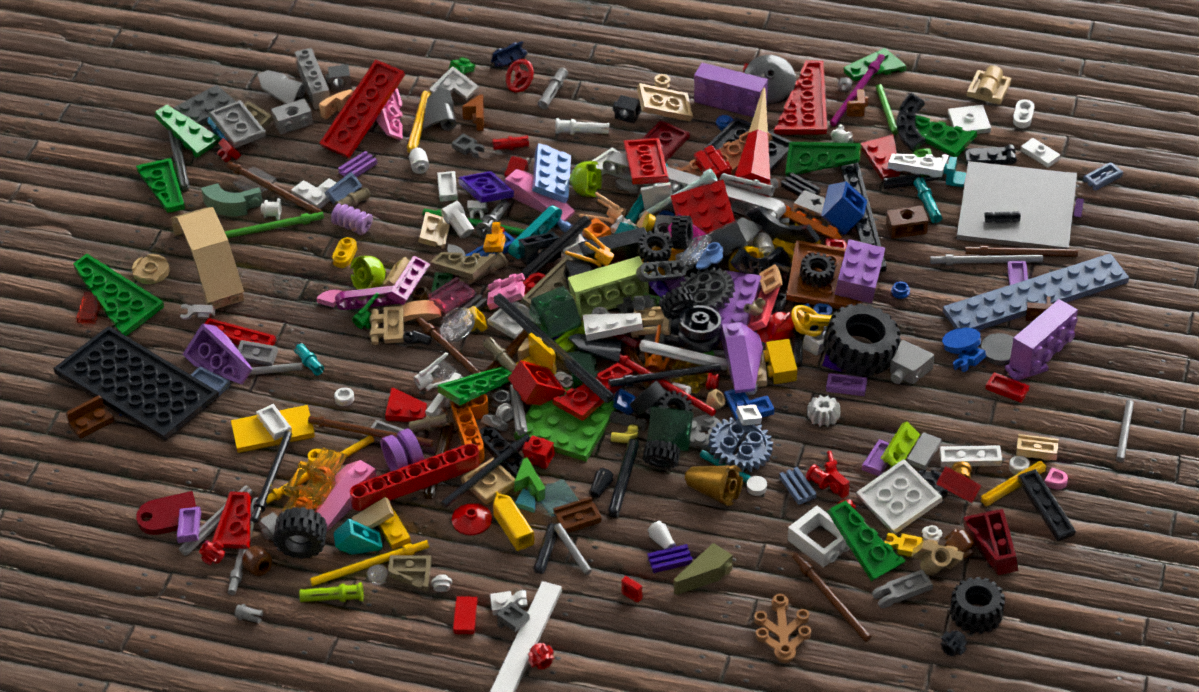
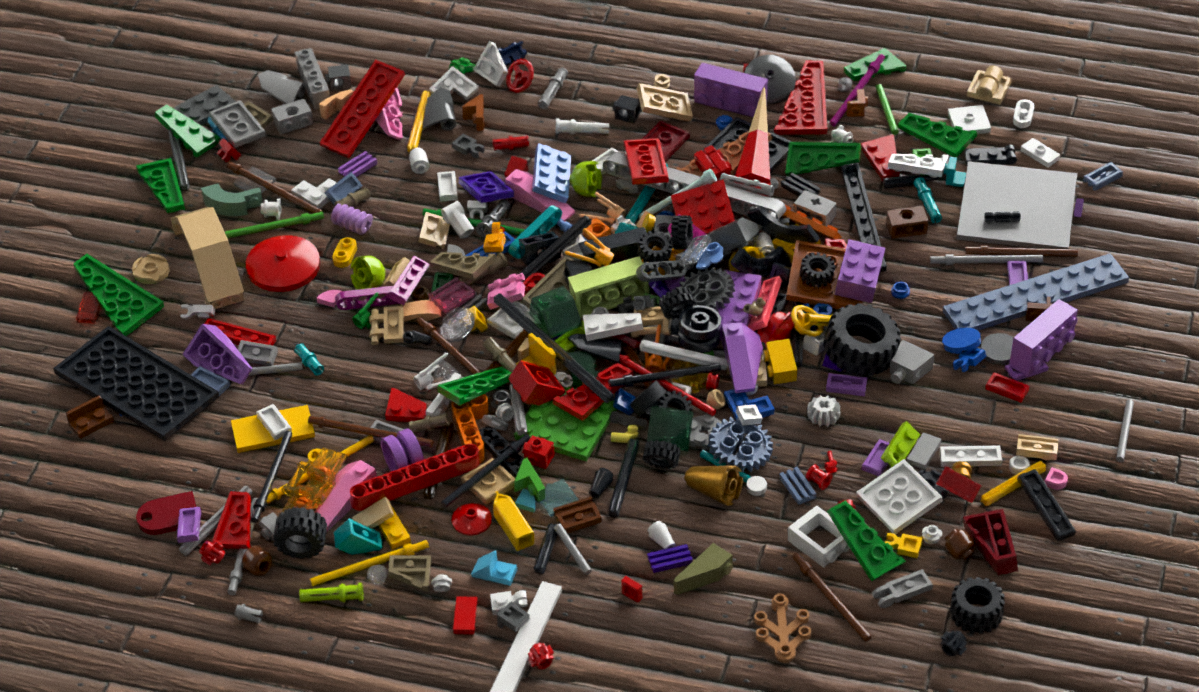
(282, 263): none -> red dish
(344, 396): white tile -> none
(491, 65): none -> white wing
(493, 570): none -> medium azure slope
(655, 194): white piece -> none
(770, 279): light nougat slope -> none
(839, 484): red plate -> none
(843, 206): blue slope -> none
(906, 122): black tile -> none
(936, 557): tan plate -> none

